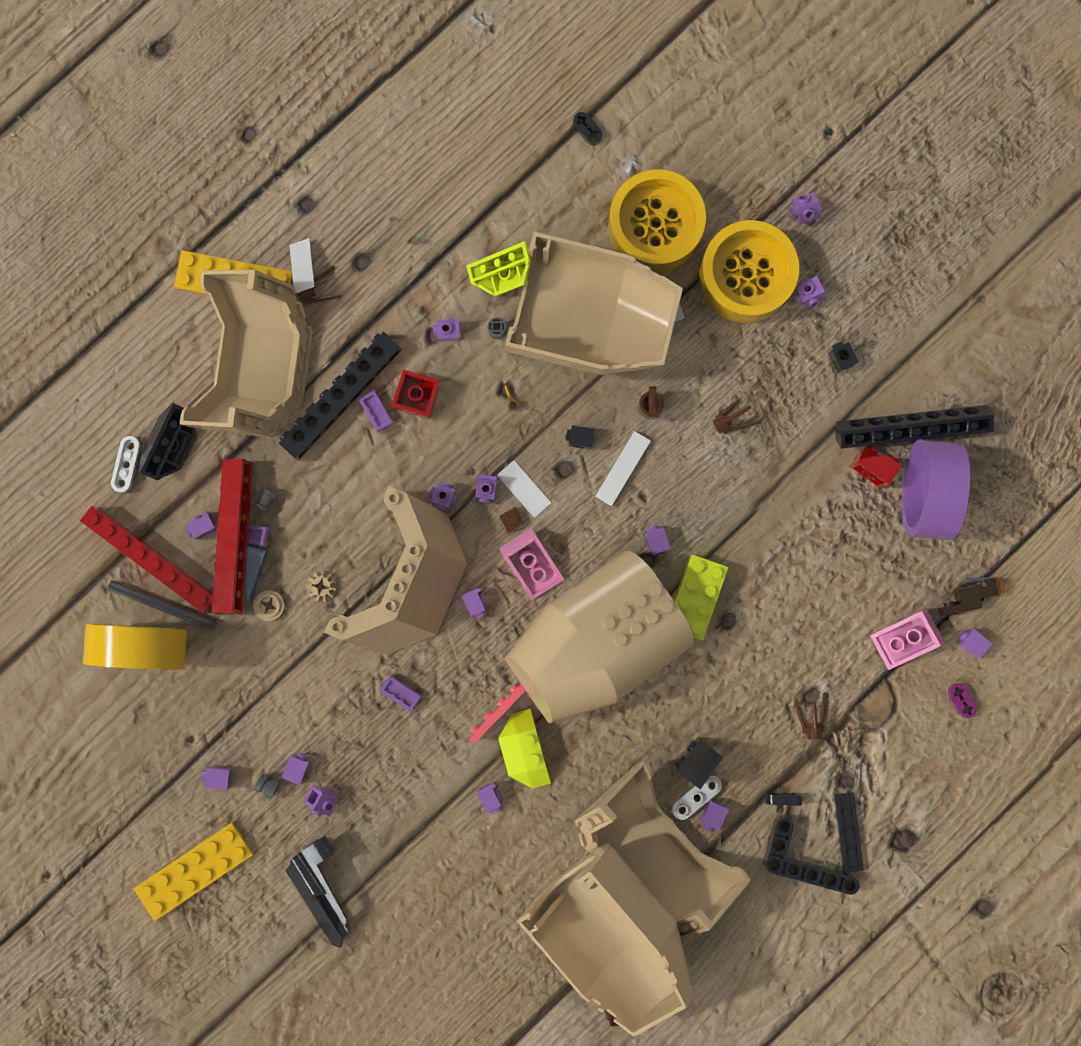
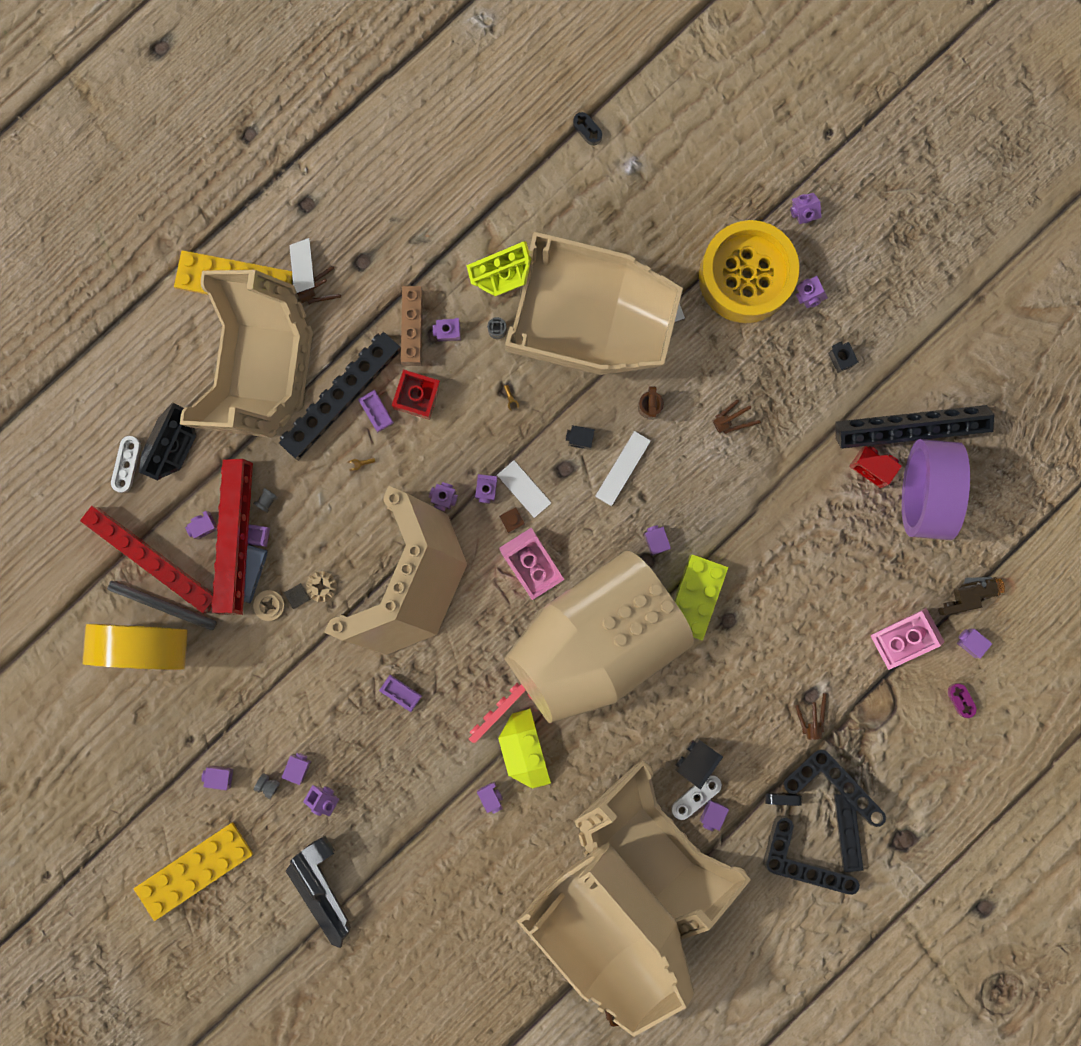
(297, 596): none -> clear smoke tile
(358, 464): none -> pearl gold hand
(411, 326): none -> medium nougat brick
(475, 603): medium lavender brick -> none
(674, 195): yellow wheel -> none
(838, 783): none -> black beam

